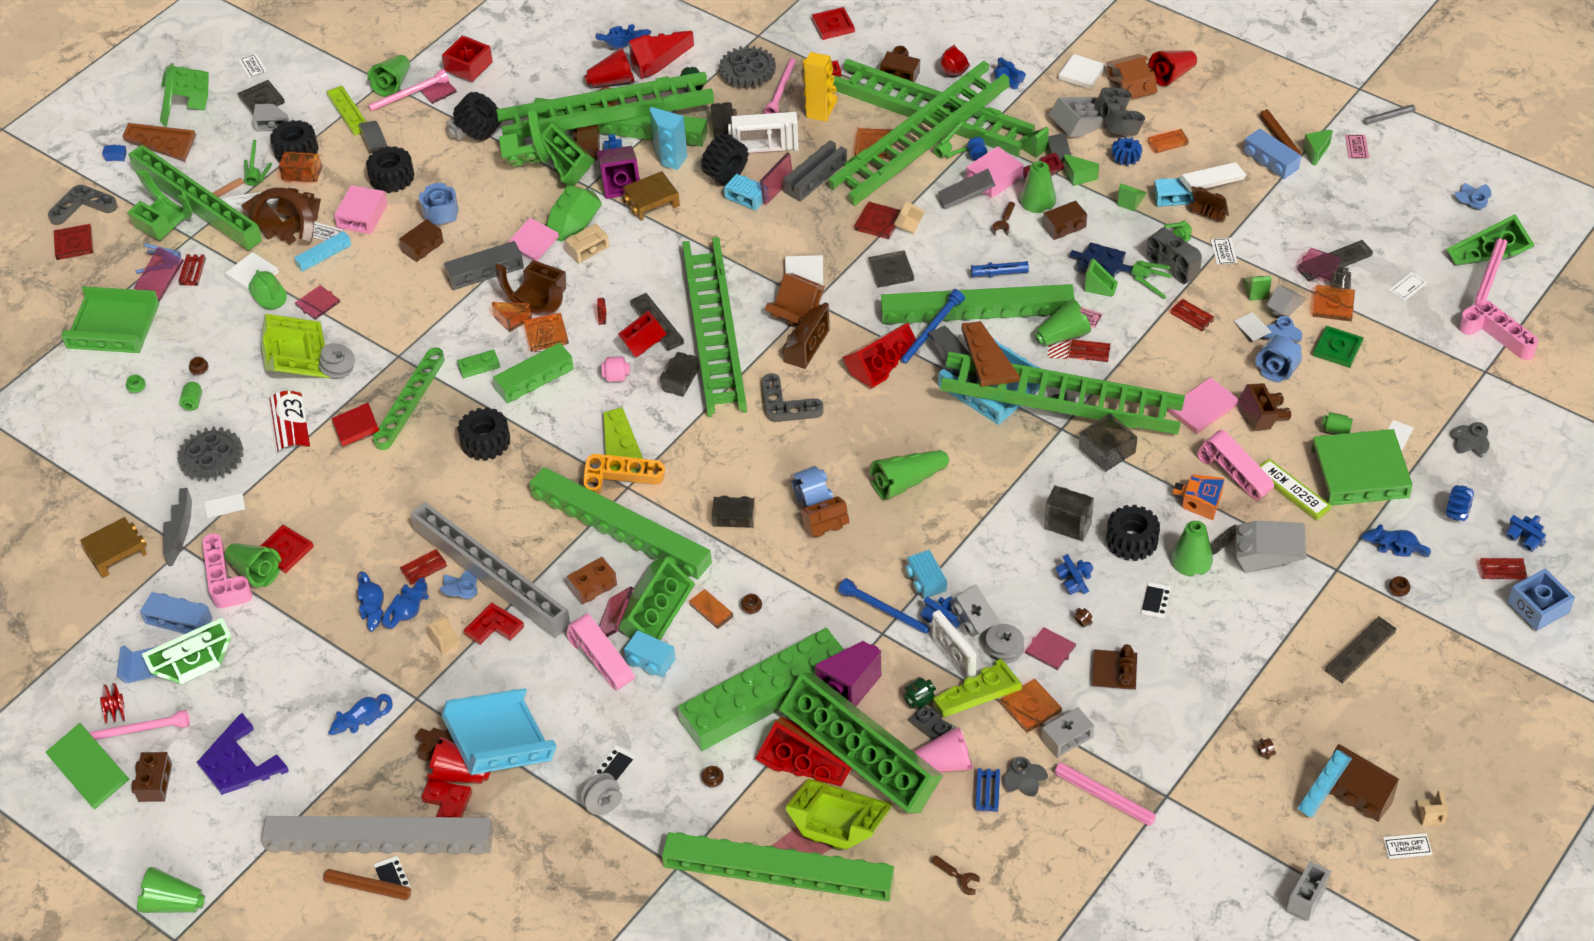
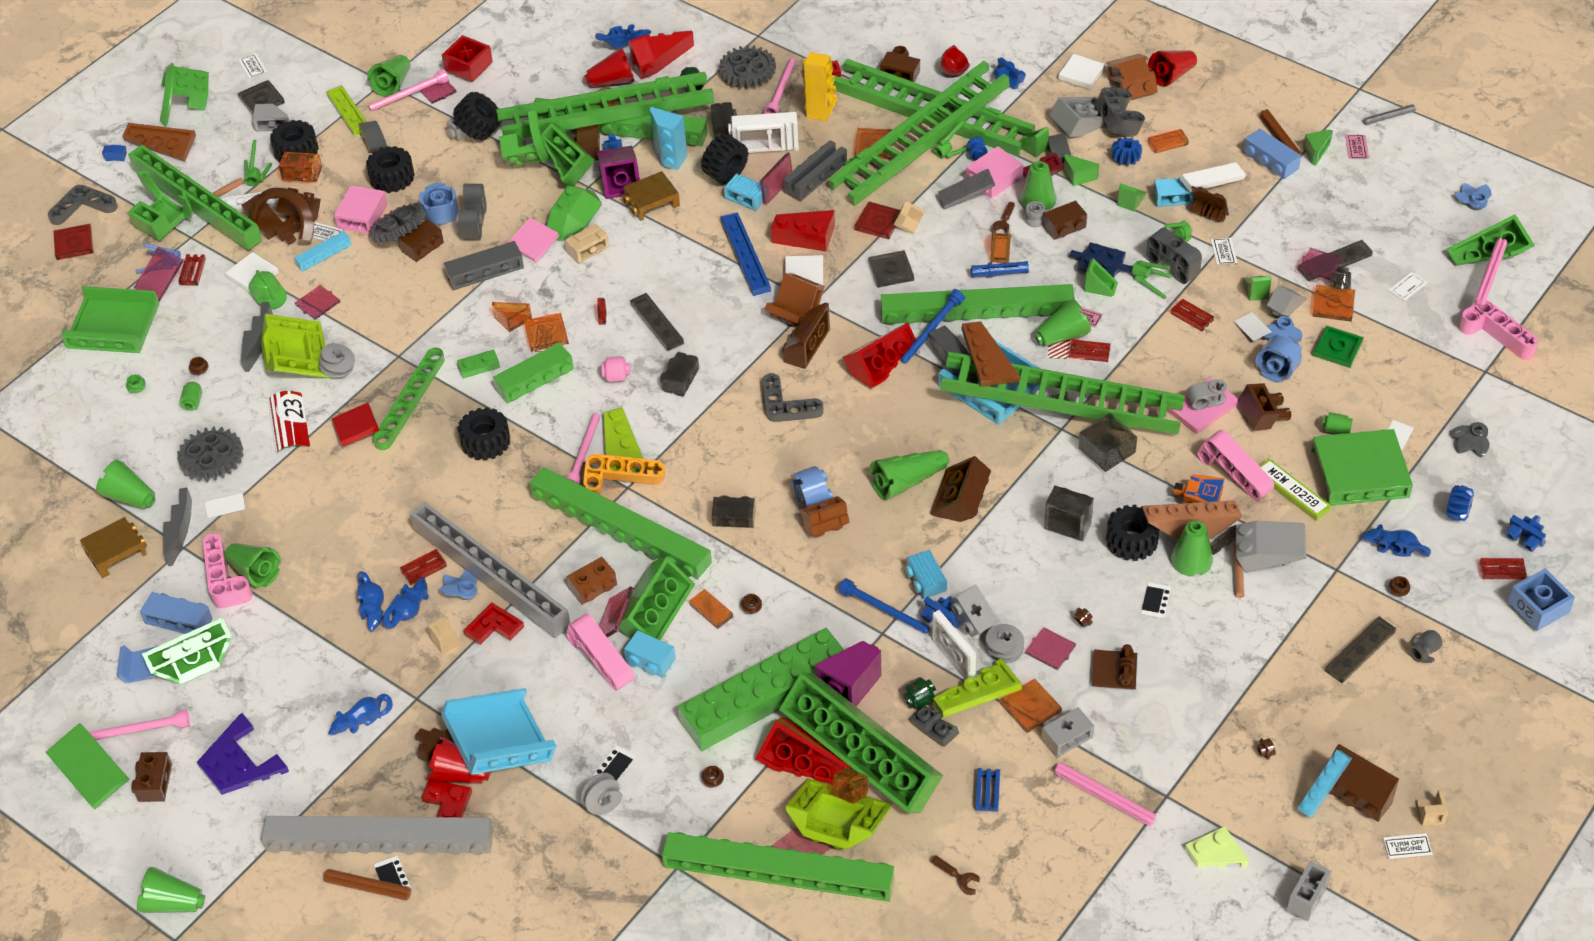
(112, 702): red piece -> none
(125, 486): none -> bright green cone
(252, 339): none -> dark grey slope
(289, 545): red tile -> none
(397, 223): none -> dark grey gear
(472, 217): none -> dark grey beam
(541, 287): reddish brown piece -> none
(574, 475): none -> bright pink piece
(642, 334): red brick -> none
(714, 340): bright green ladder -> none
(745, 254): none -> blue tile
(804, 229): none -> red wedge
(833, 23): red tile -> none
(849, 785): none -> clear orange brick
(947, 752): bright pink cone -> none
(961, 490): none -> reddish brown slope
(1000, 248): none -> clear orange slope
(1026, 779): dark grey plate -> none
(1035, 214): none -> light grey wheel
(1082, 570): blue hips -> none
(1174, 517): none -> nougat slope
(1206, 395): none -> light grey piece
(1216, 849): none -> yellowish green wing
(1239, 579): none -> nougat bar
(1423, 646): none -> dark grey animal

